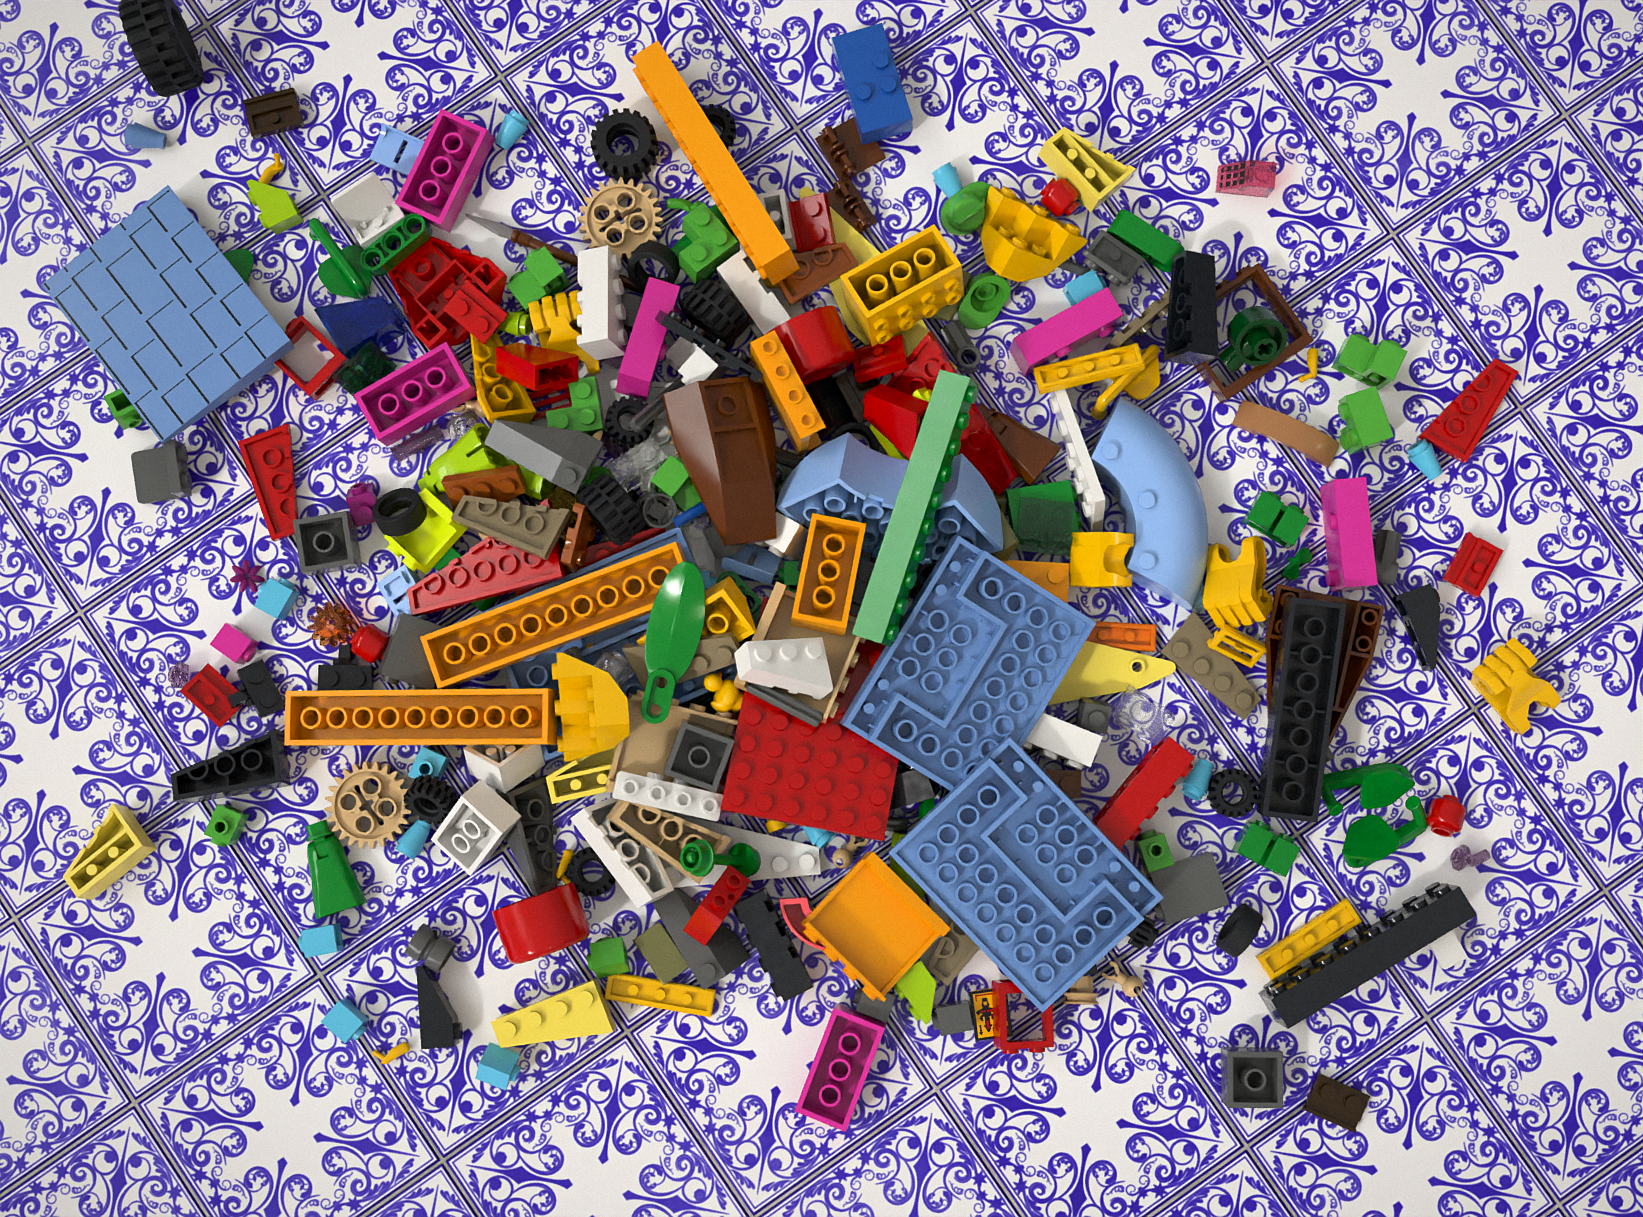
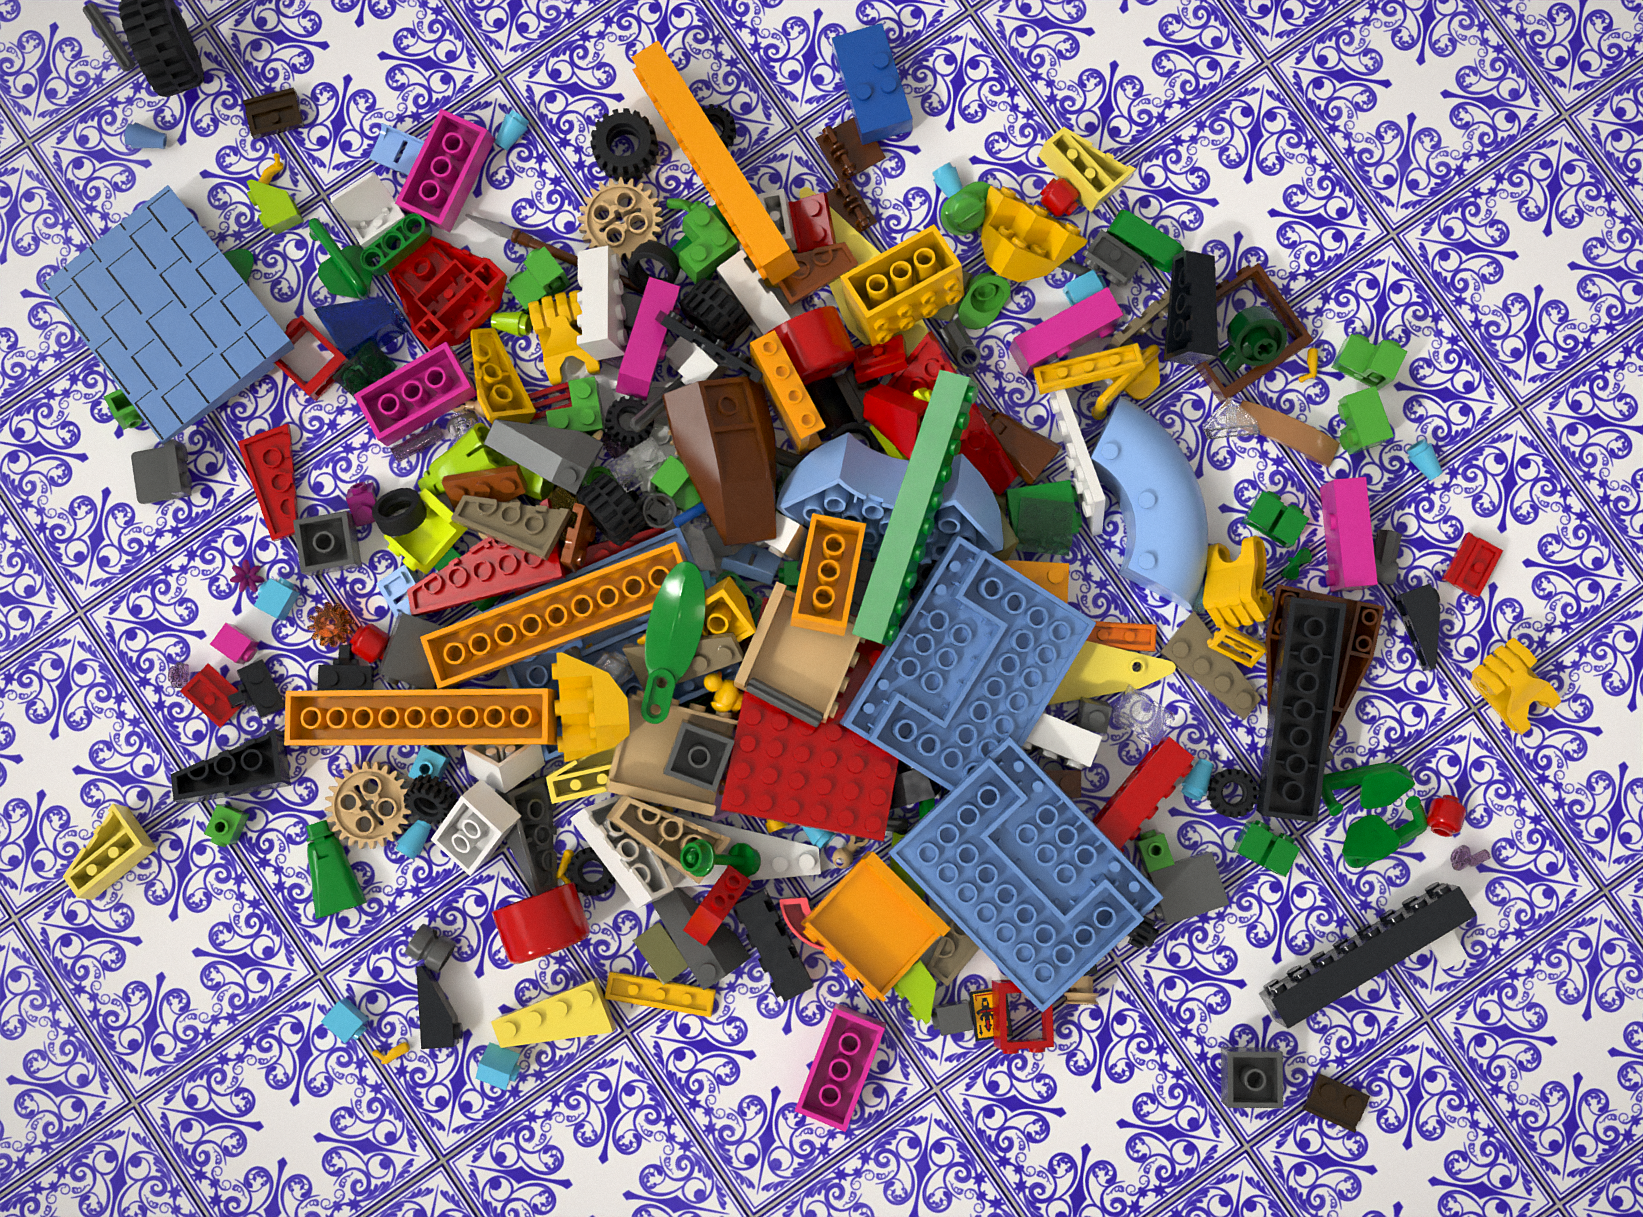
(108, 37): none -> dark grey axle
(321, 940): medium azure brick -> none
(476, 311): red plate -> none
(536, 366): red slope -> none
(608, 957): bright green brick -> none
(666, 795): white bracket -> none
(787, 664): white wedge -> none
(876, 1008): dark grey brick -> none
(1099, 559): yellow piece -> none
(1128, 982): tan arm -> none
(1230, 421): none -> clear slope
(1239, 930): black tyre -> none
(1246, 178): clear pink slope -> none
(1308, 939): yellow tile -> none
(1468, 415): red wing -> none

